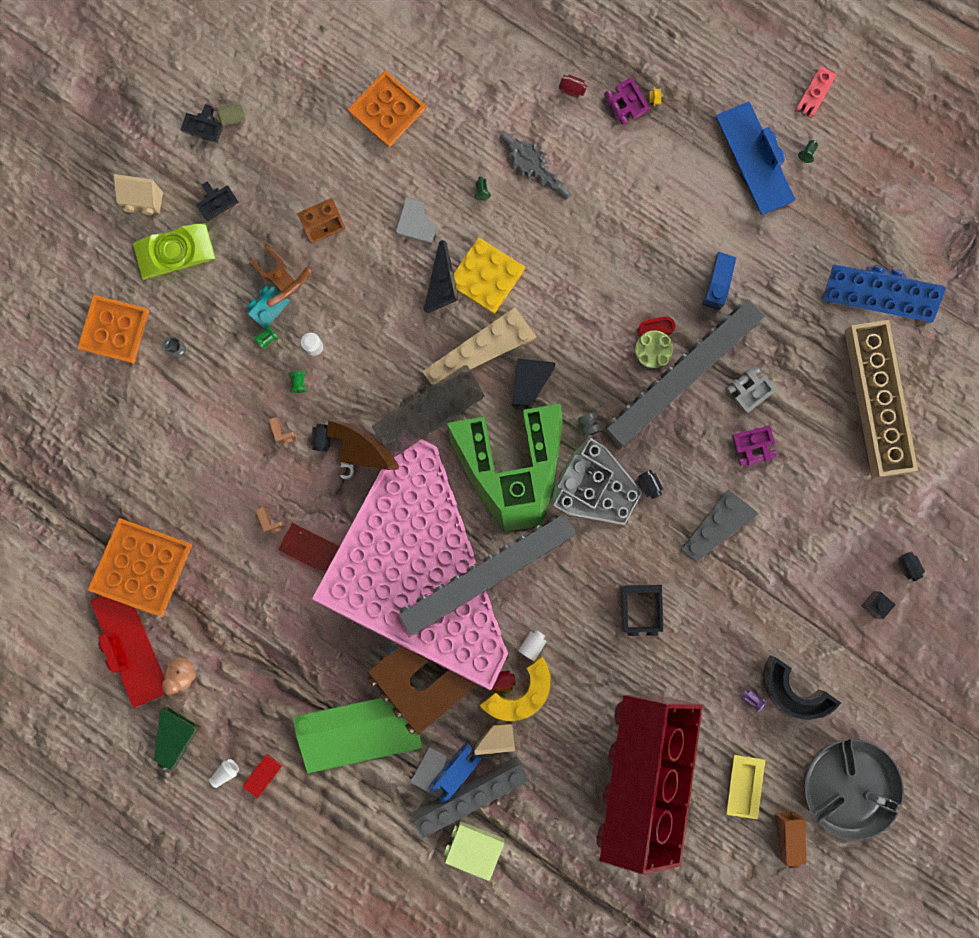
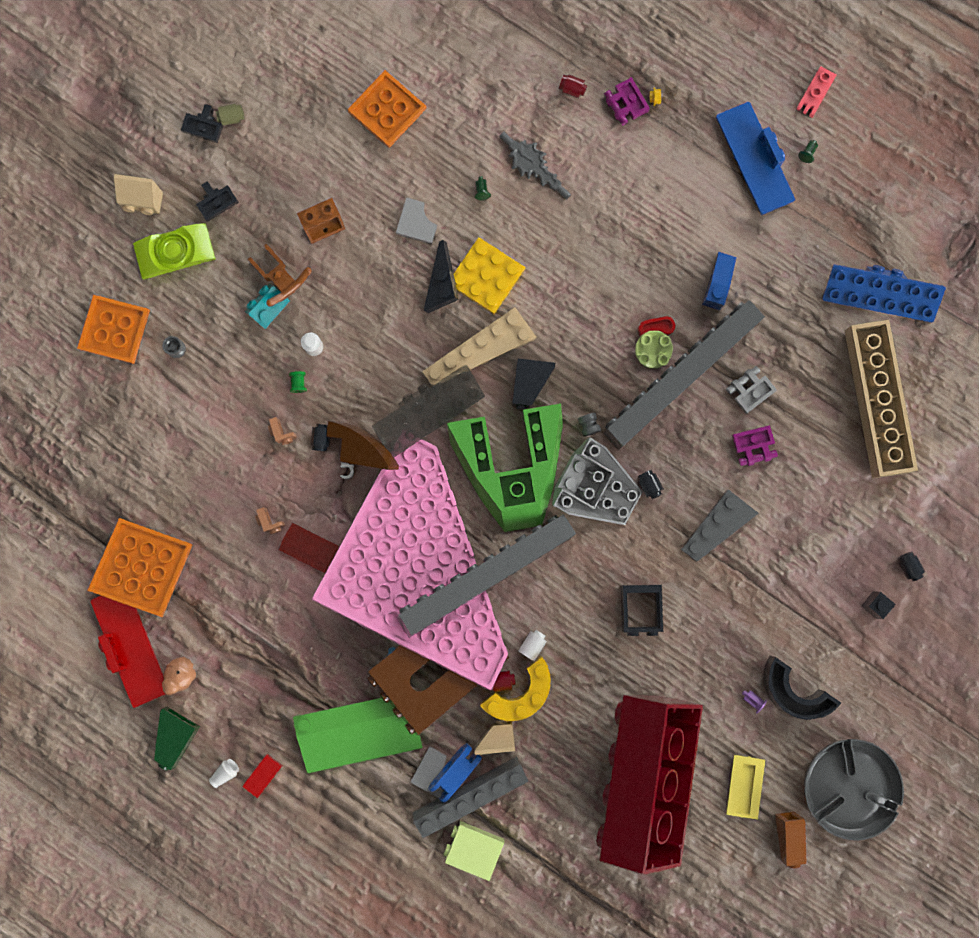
(259, 338): green bush -> none

